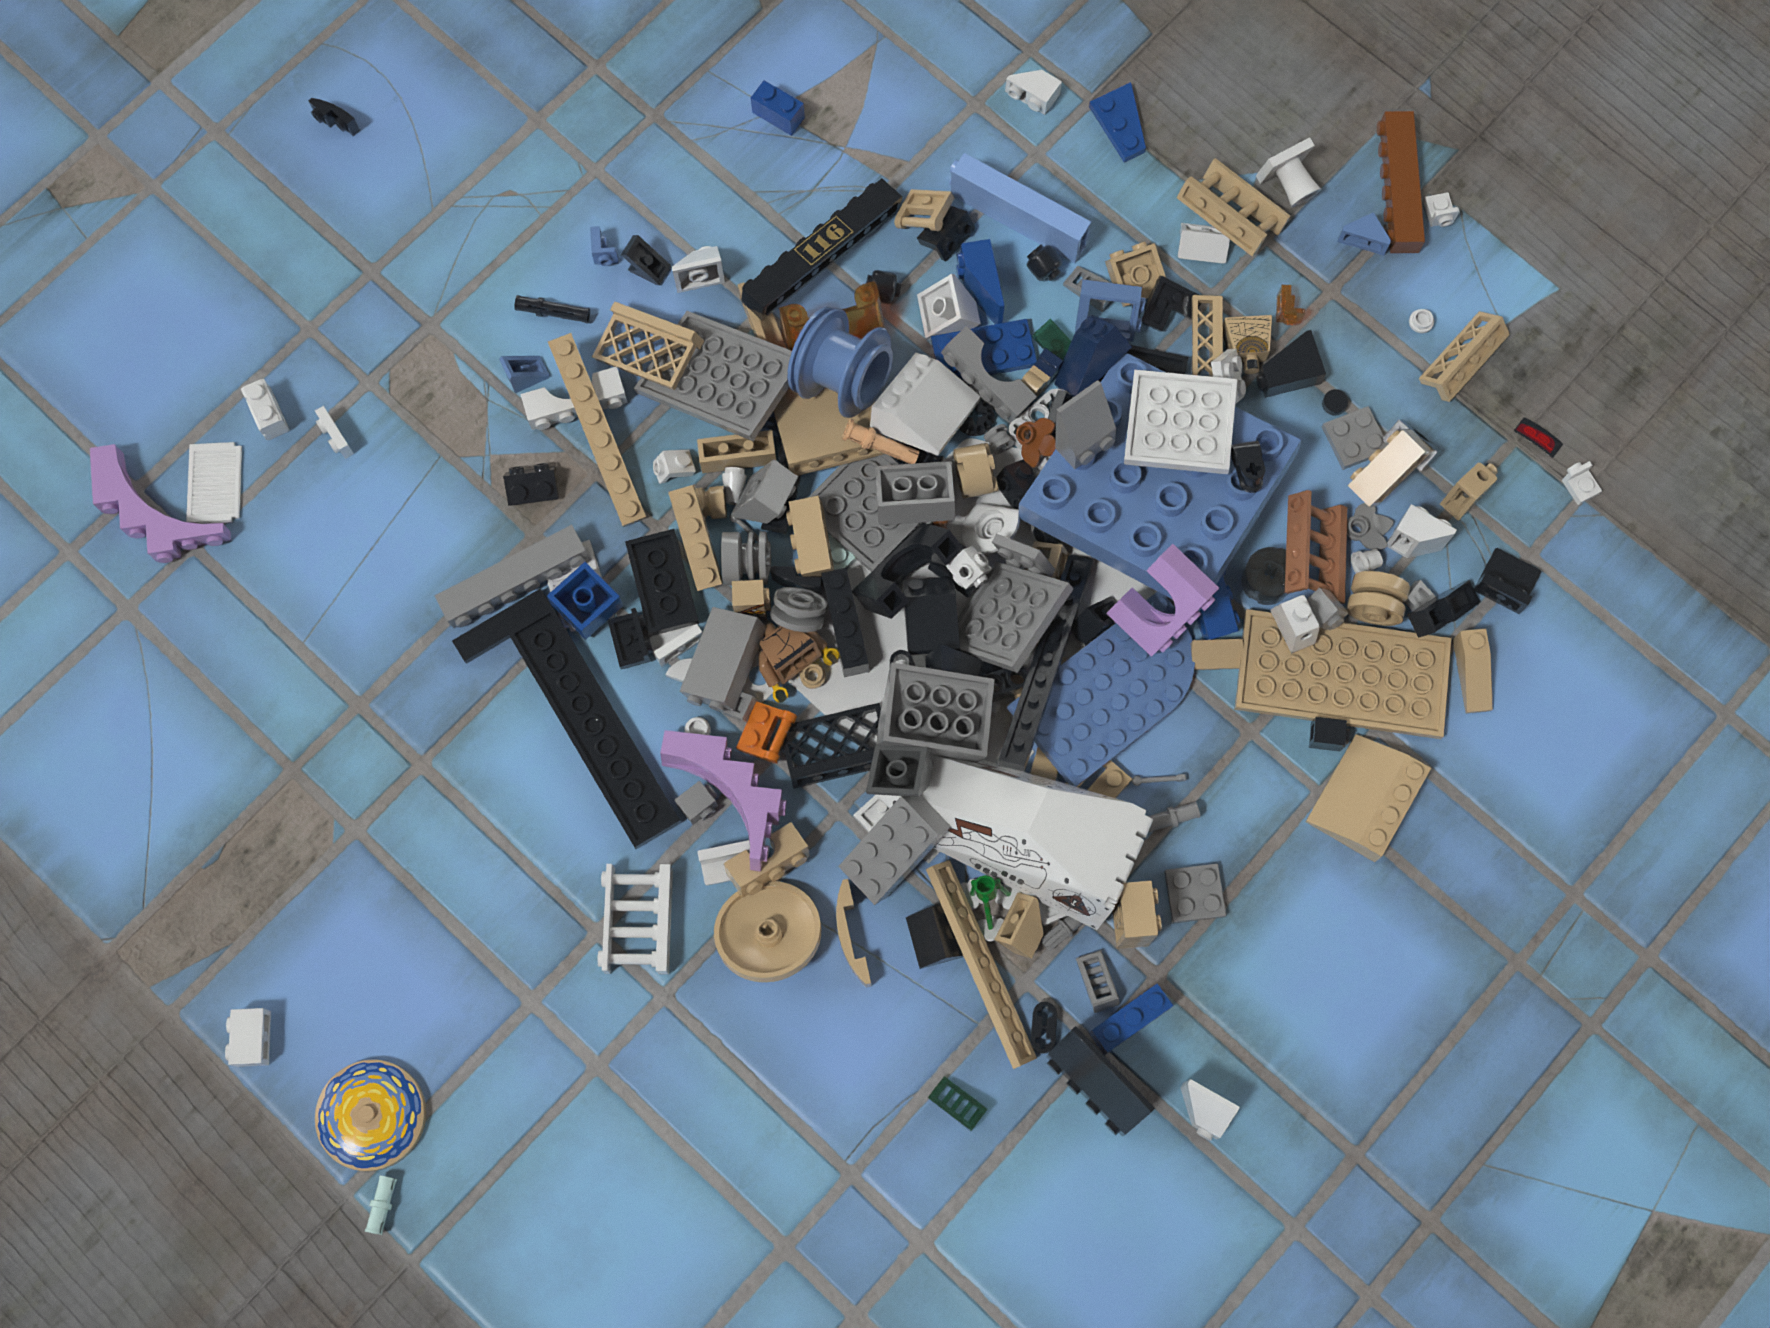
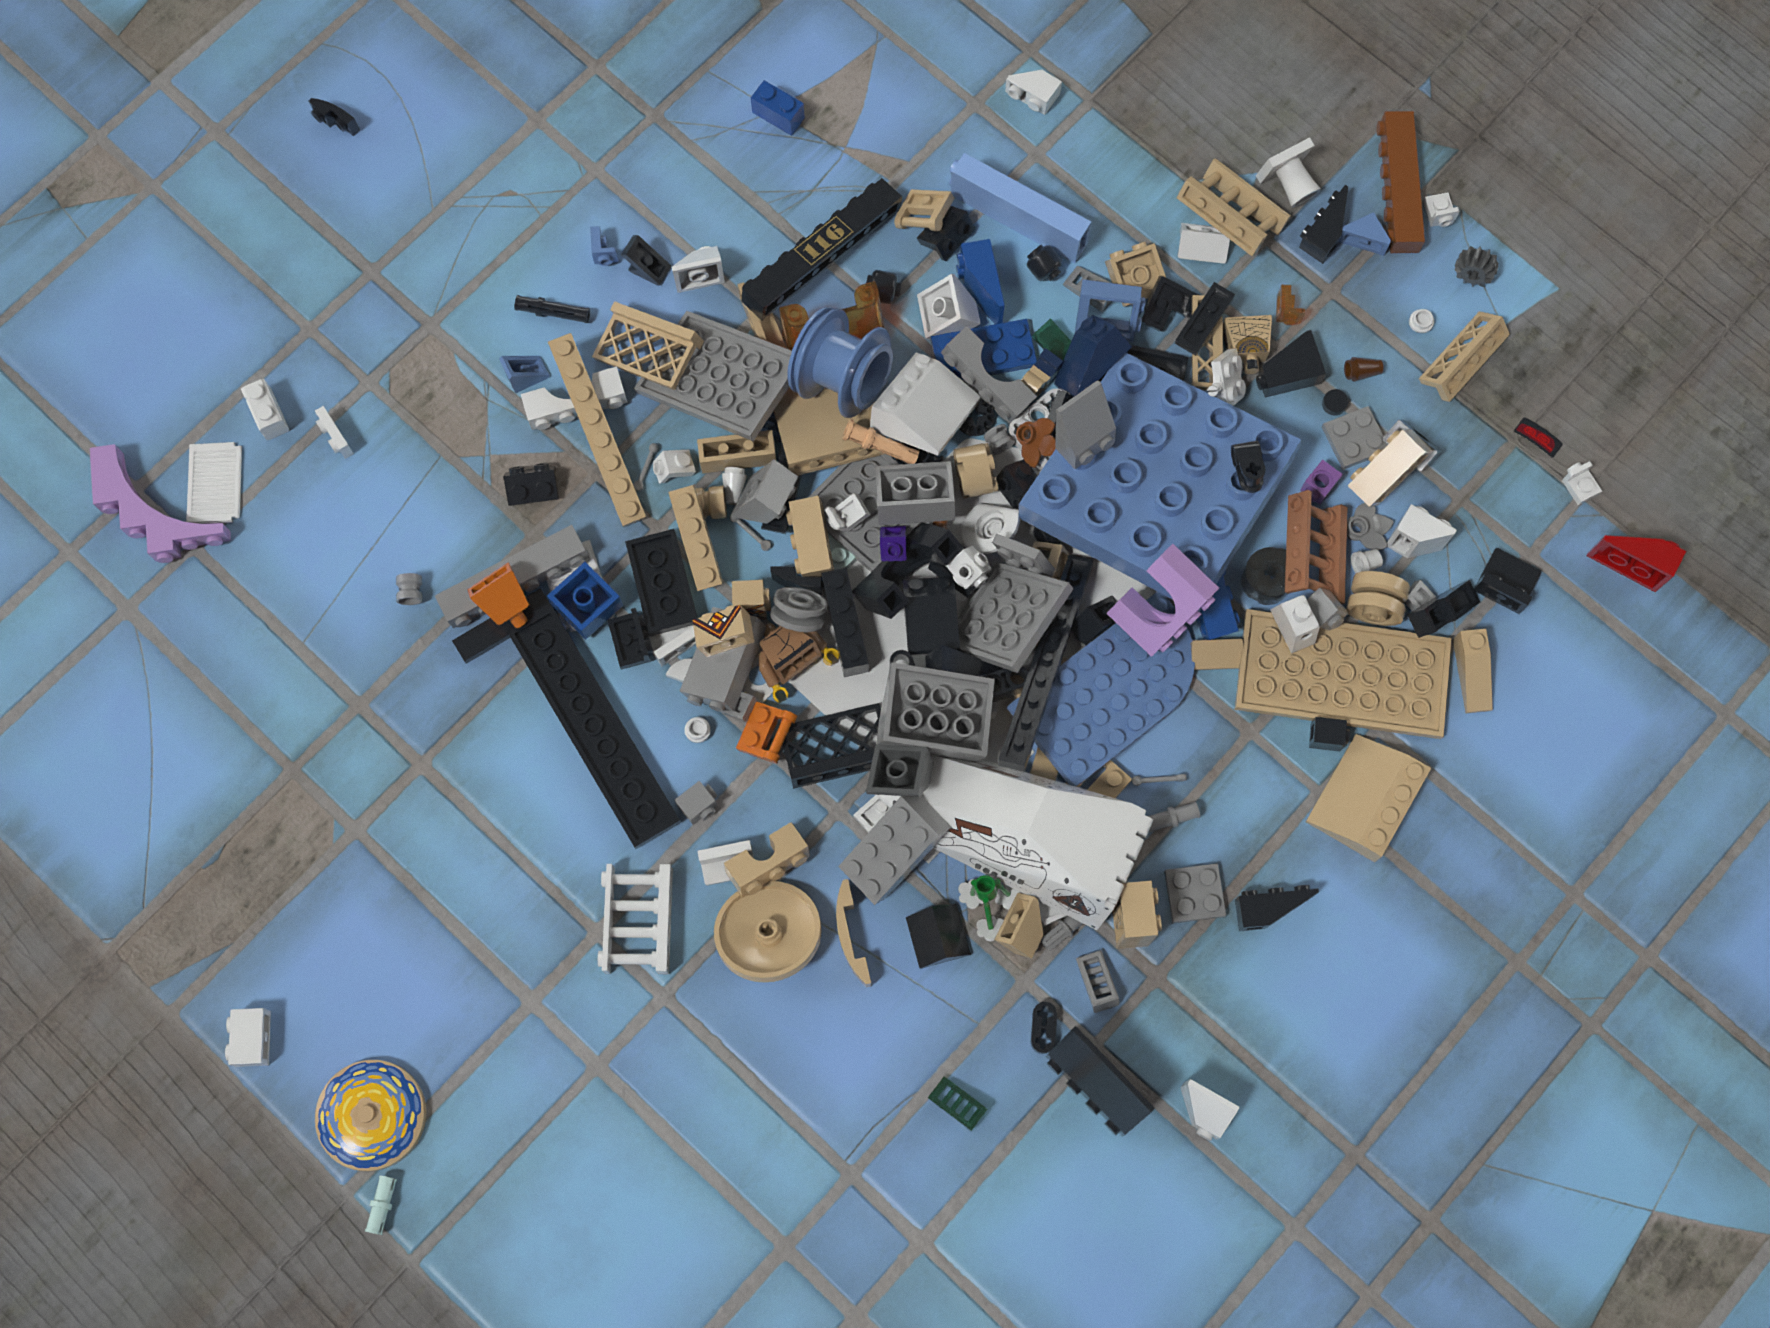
(409, 589): none -> light grey wheel
(501, 597): none -> orange torso
(638, 485): none -> light grey hinge
(711, 760): lavender arch -> none
(723, 630): none -> tan brick
(745, 558): light grey wheel -> none
(813, 668): tan plate -> none
(847, 513): none -> white bracket
(893, 543): none -> dark purple bracket
(981, 964): tan plate -> none
(1120, 121): blue wing -> none
(1130, 1019): blue brick -> none
(1181, 422): white plate -> none
(1204, 318): none -> black plate
(1262, 910): none -> black slope
(1325, 473): none -> medium lavender brick
(1326, 232): none -> black slope
(1362, 368): none -> reddish brown cone
(1473, 483): tan torso -> none
(1476, 266): none -> dark grey gear
(1642, 560): none -> red slope

